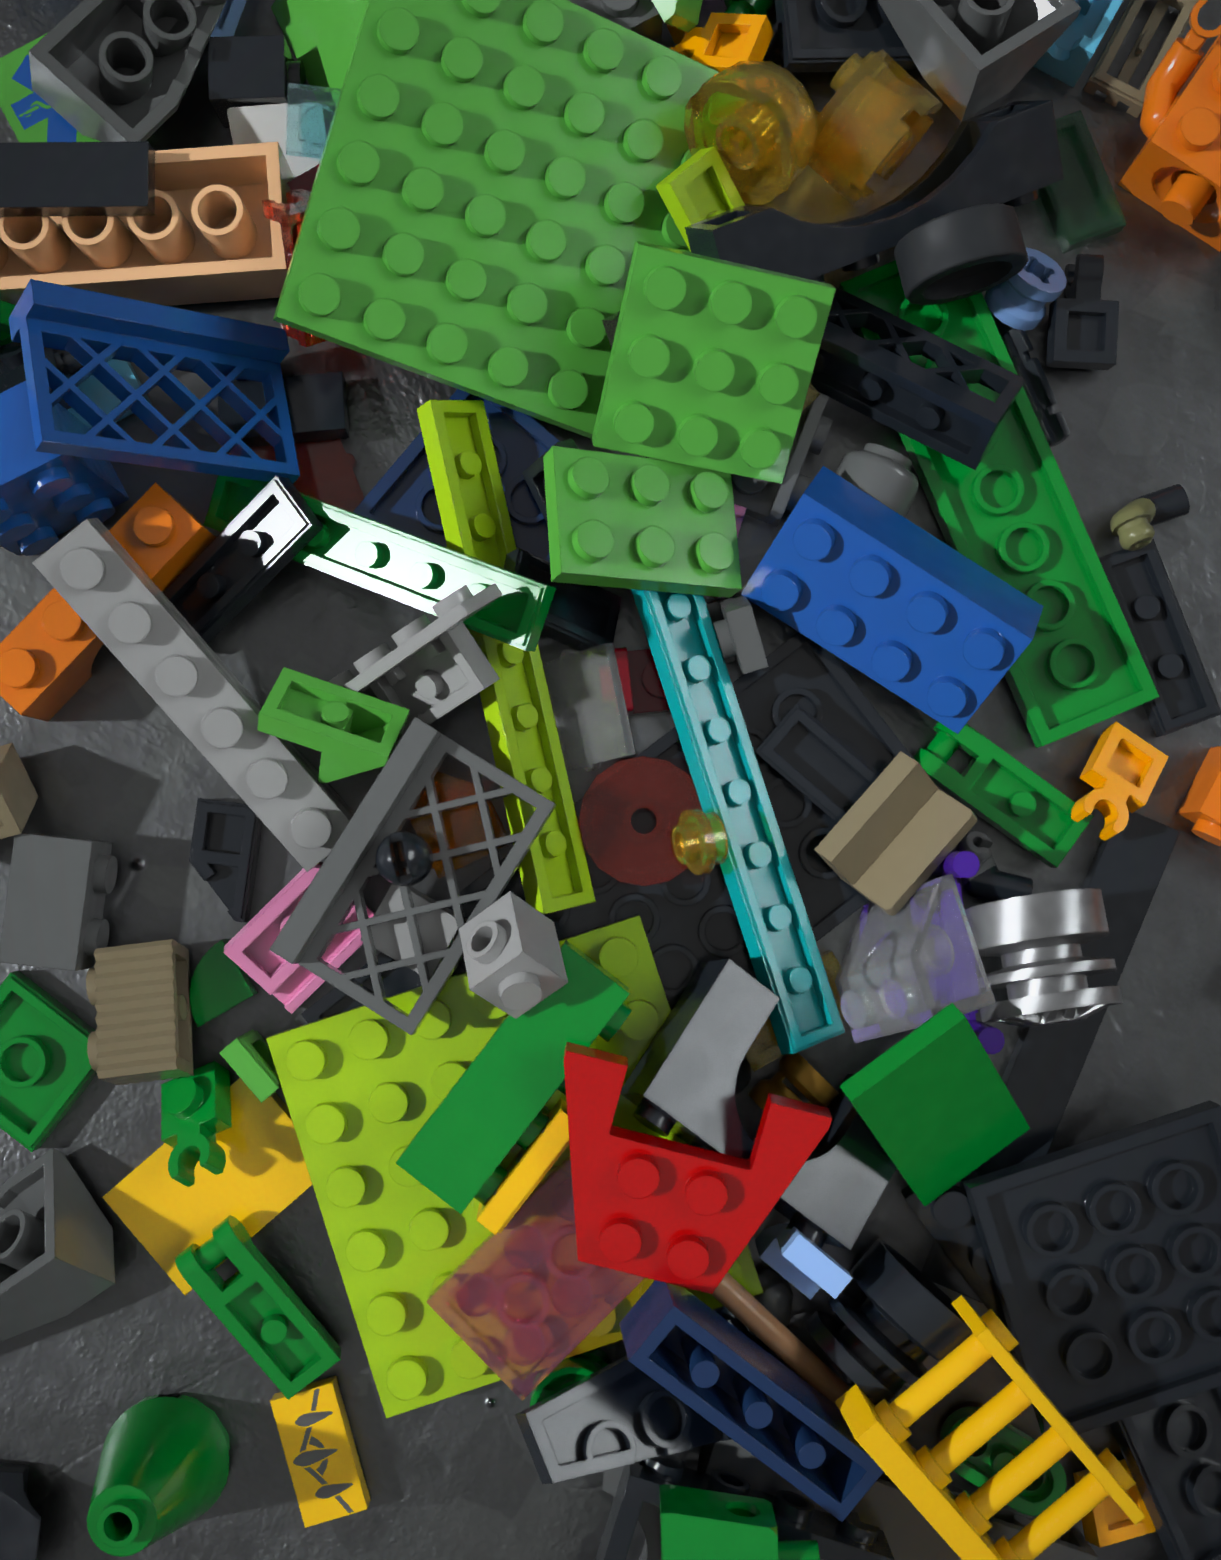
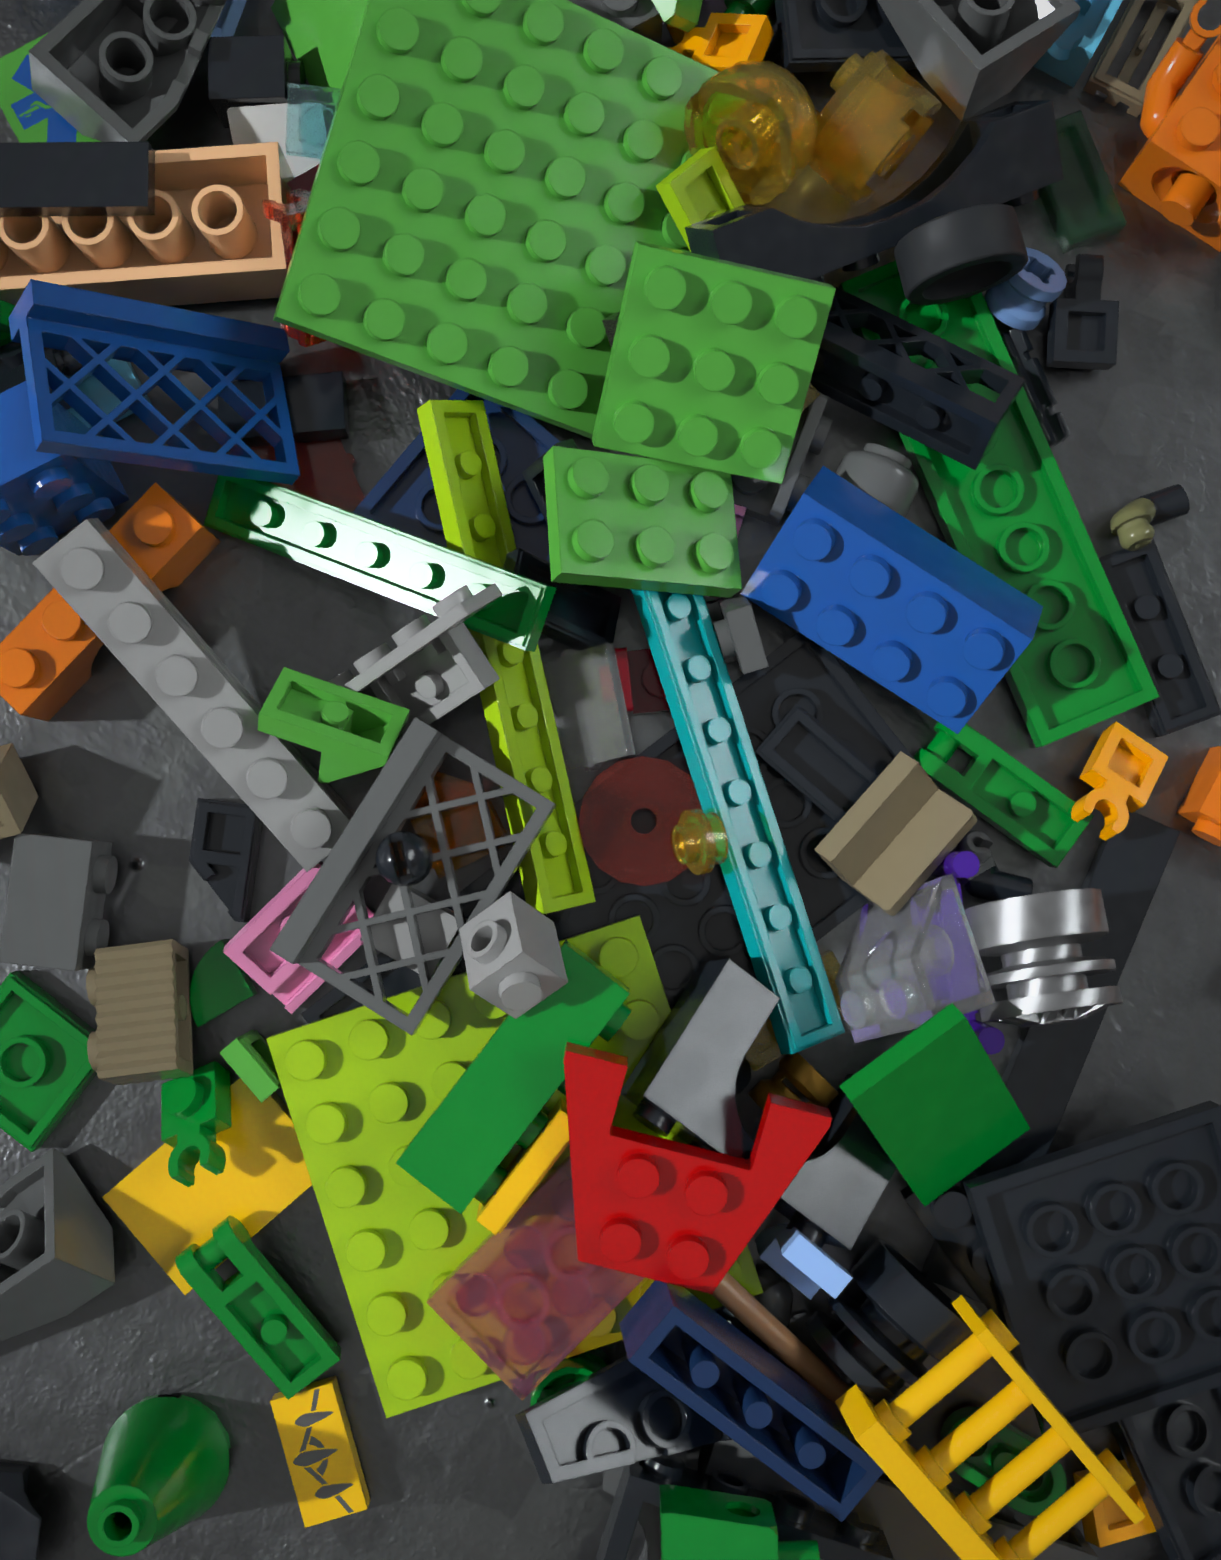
(244, 558): black tile -> none

